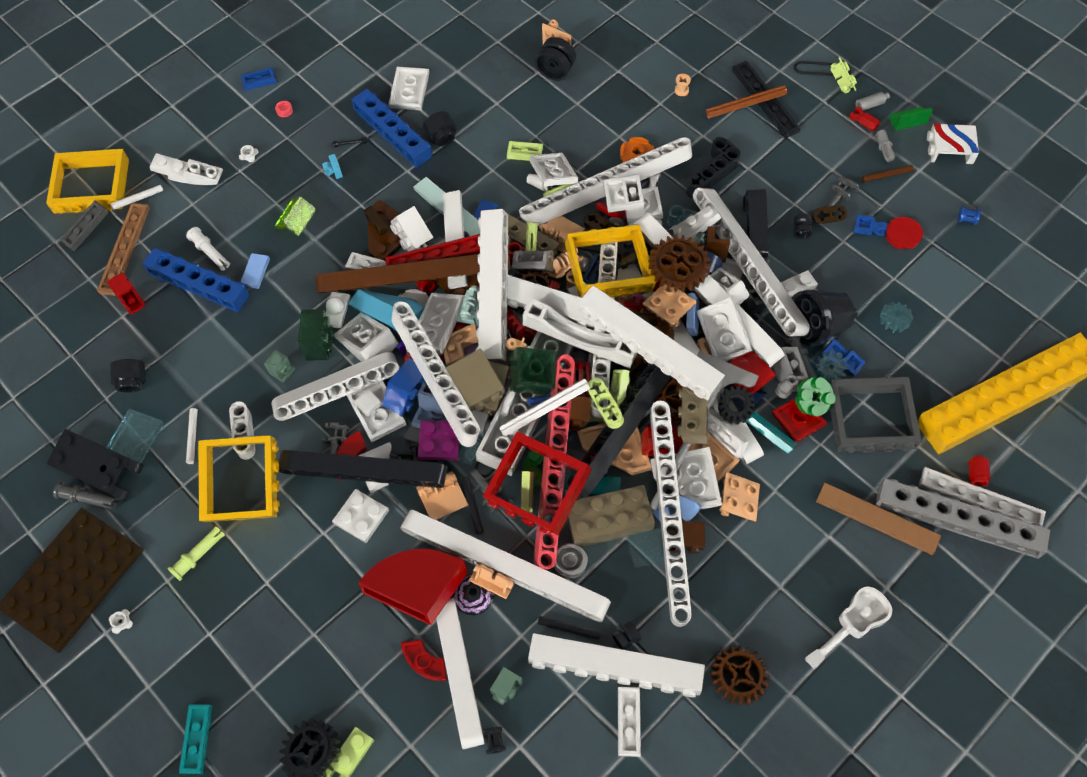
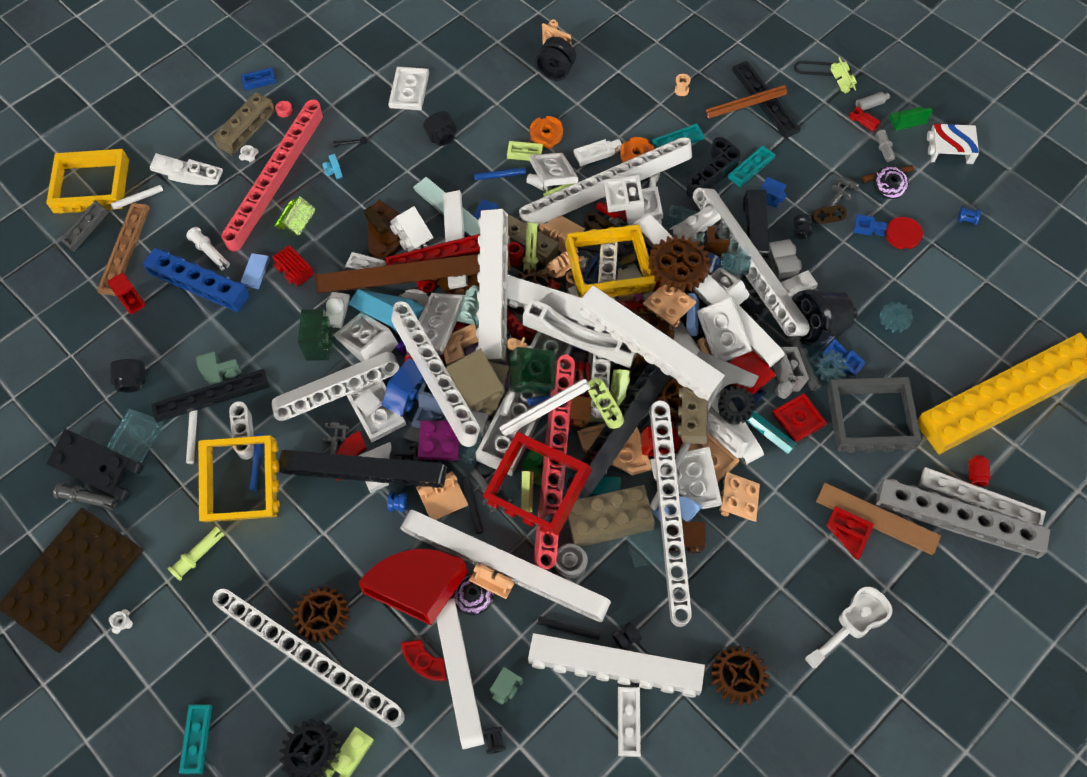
(209, 395): none -> black tile
(214, 371): none -> sand green brick
(244, 123): none -> dark tan brick
(256, 466): none -> blue bar
(272, 176): none -> coral beam
(279, 366): sand green brick -> none
(292, 265): none -> red brick
(314, 663): none -> white beam
(315, 620): none -> reddish brown gear
(360, 515): white plate -> none
(392, 128): blue brick -> none
(397, 501): none -> blue wheel
(502, 173): none -> blue bar
(533, 261): light grey hinge -> none
(547, 139): none -> orange plate
(596, 151): none -> white hinge
(692, 132): none -> teal tile
(735, 263): none -> clear light blue brick
(751, 166): none -> teal tile
(775, 191): none -> blue brick
(784, 259): none -> light grey brick
(824, 399): plate -> none
(850, 530): none -> red wing
(886, 186): none -> dish

